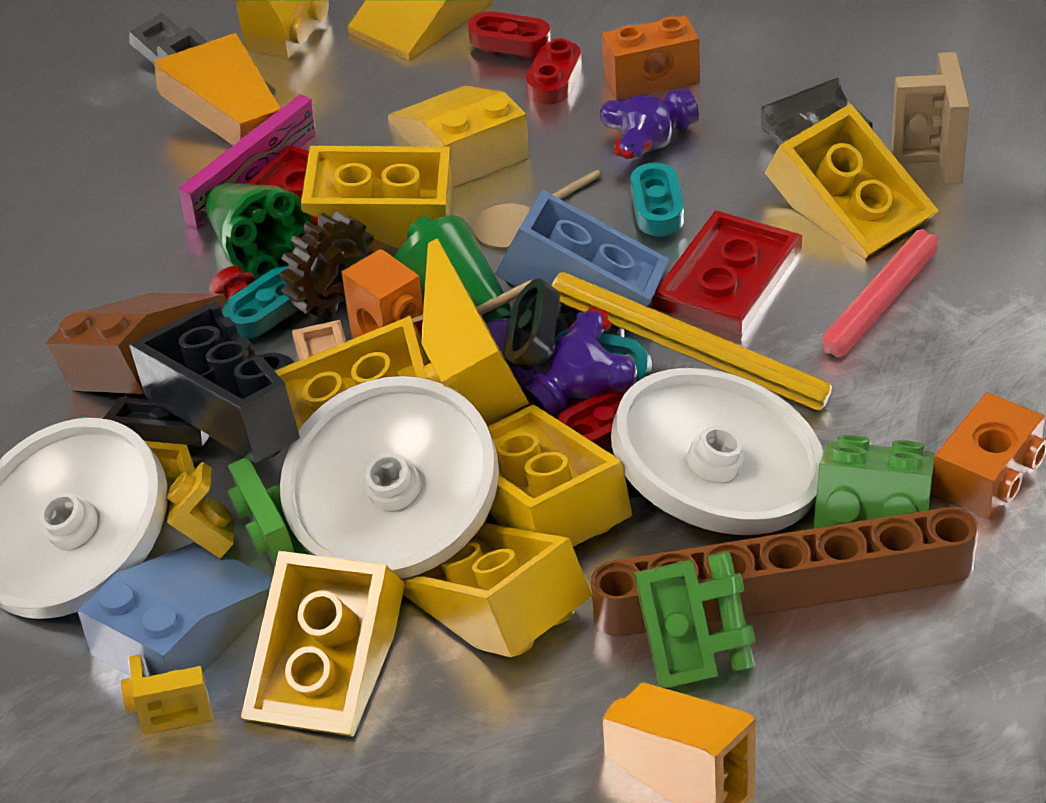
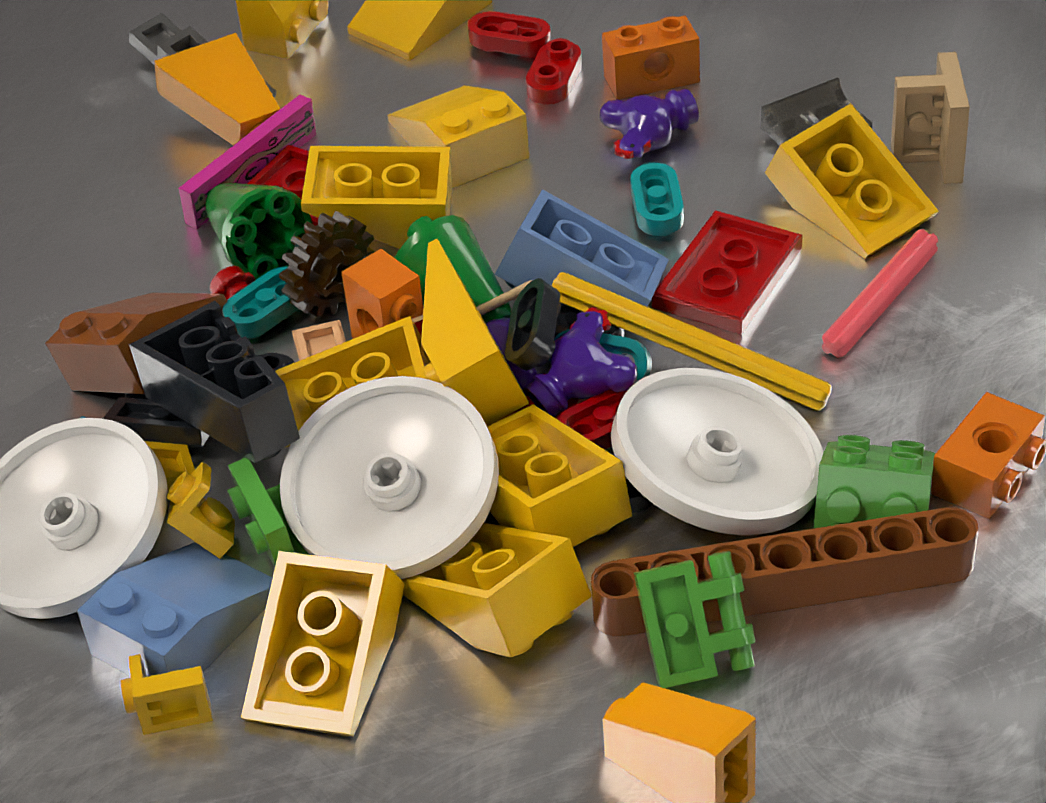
(499, 224): tan piece -> none

